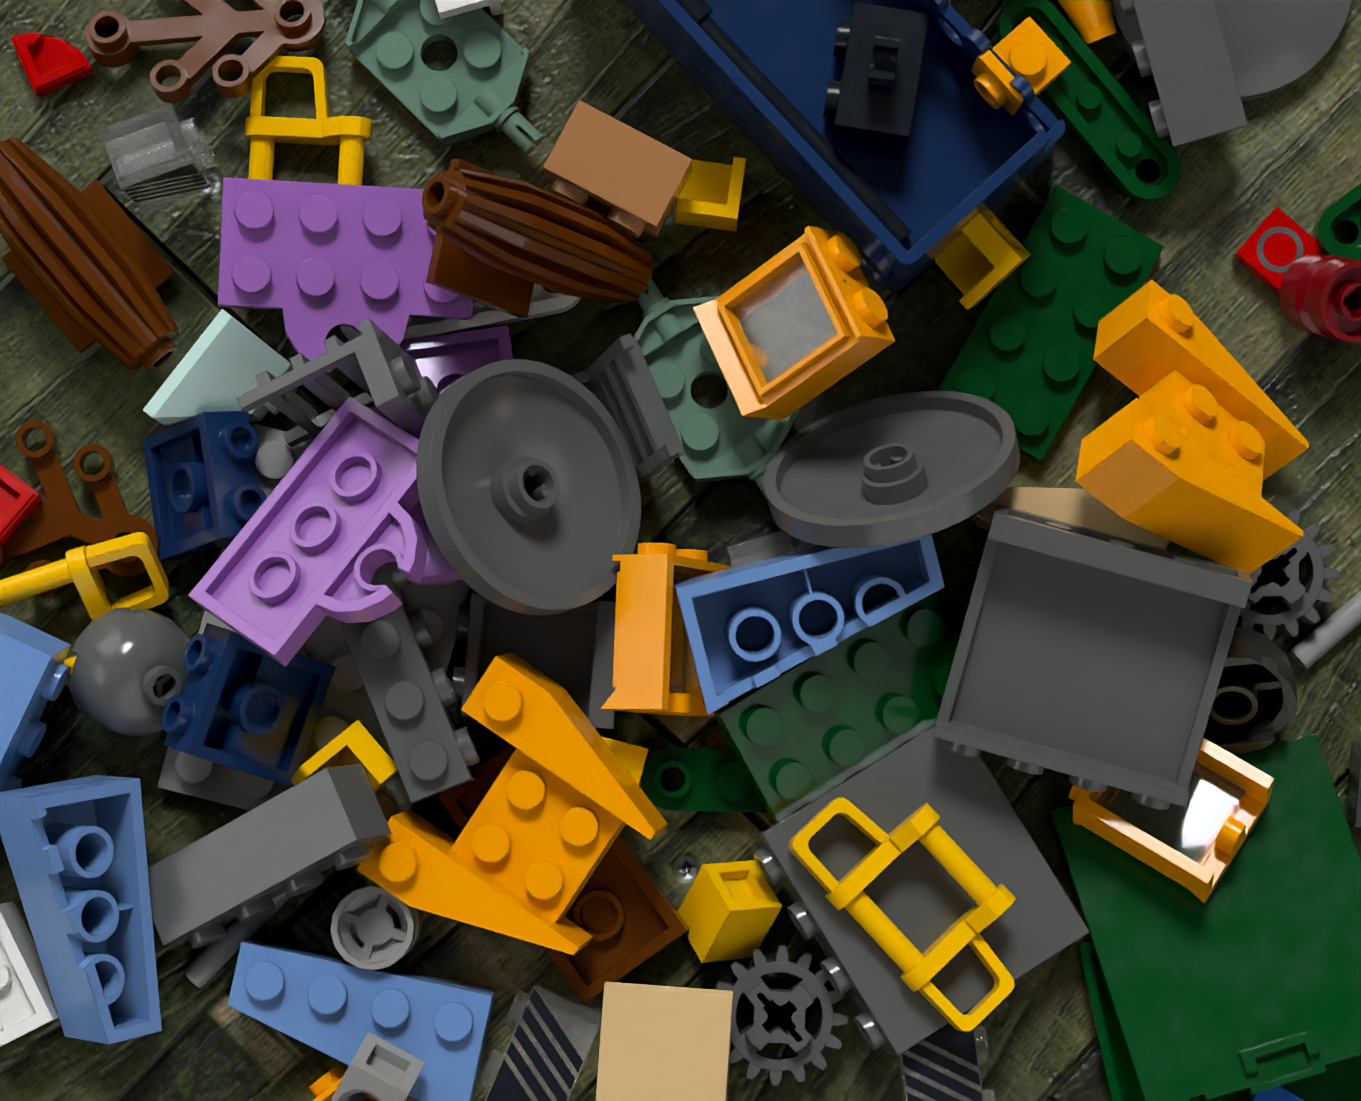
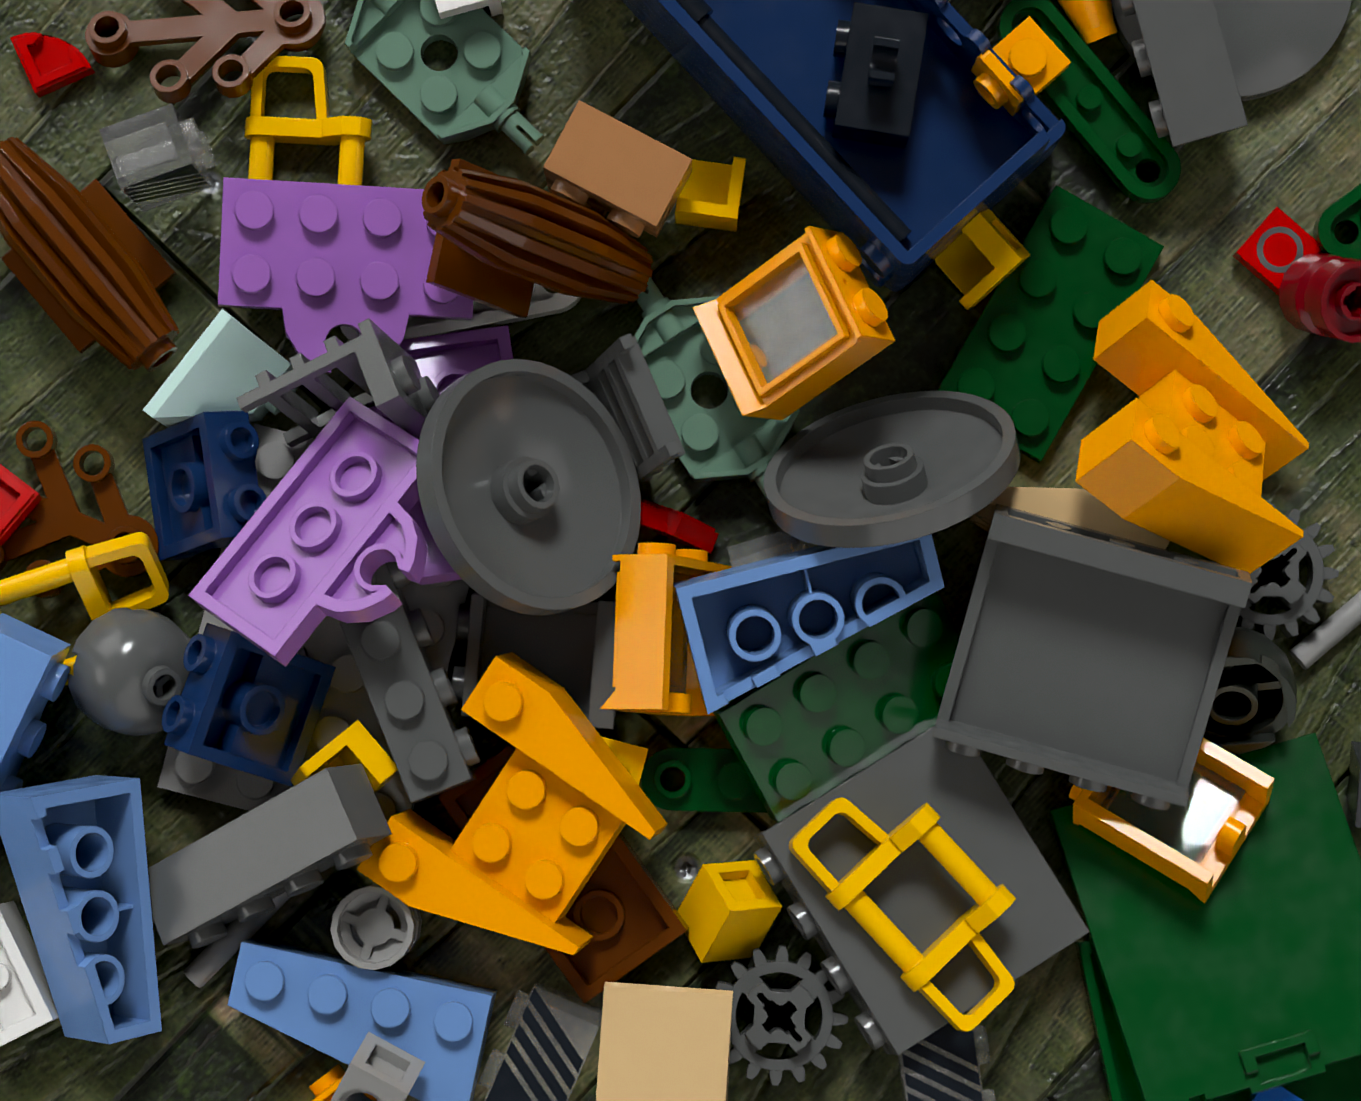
(677, 526): none -> red tile

